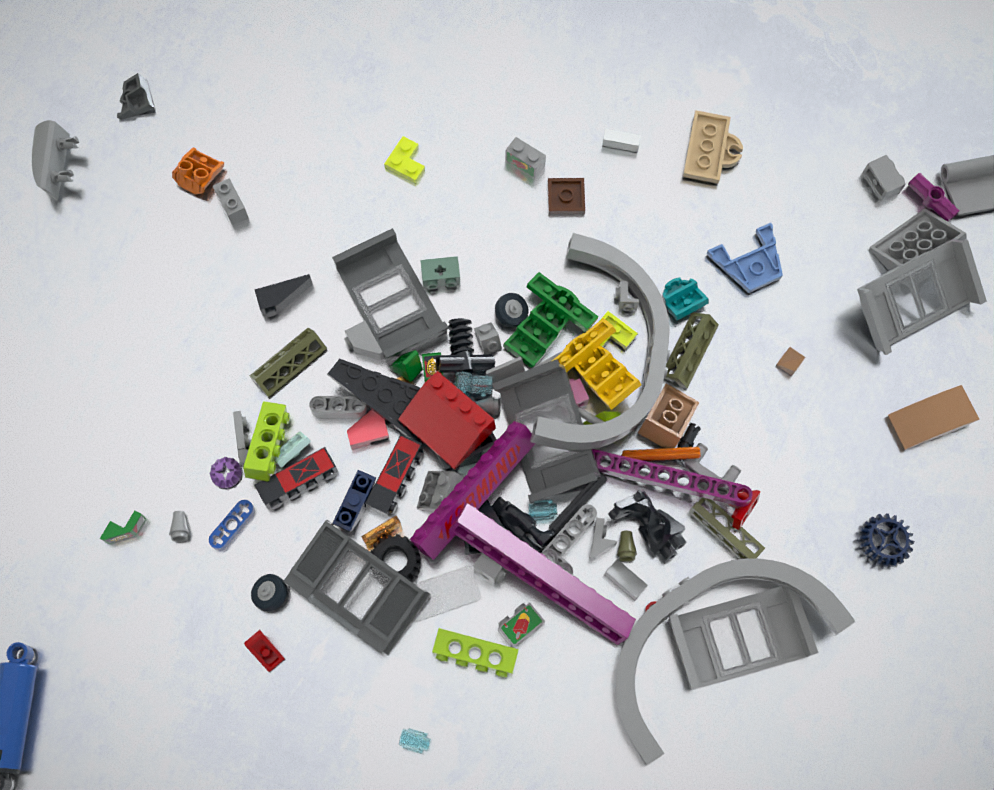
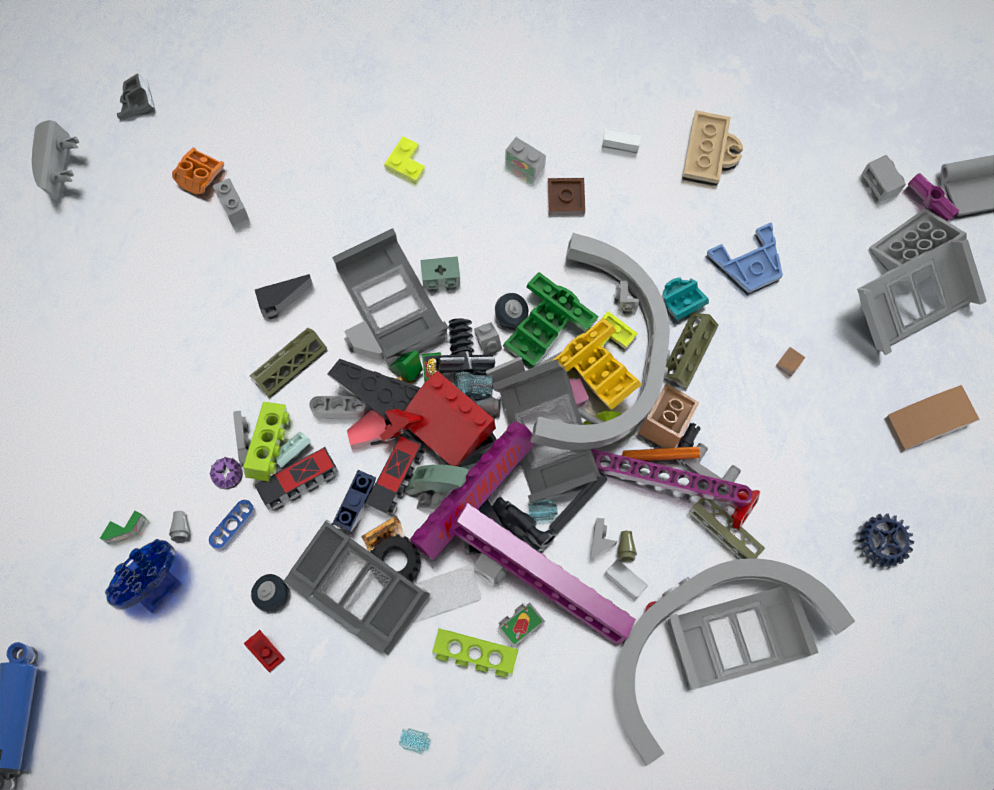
(145, 579): none -> clear blue bracket
(400, 422): none -> red slope
(436, 477): none -> sand green slope
(570, 538): light grey beam -> none
(659, 528): black hips -> none

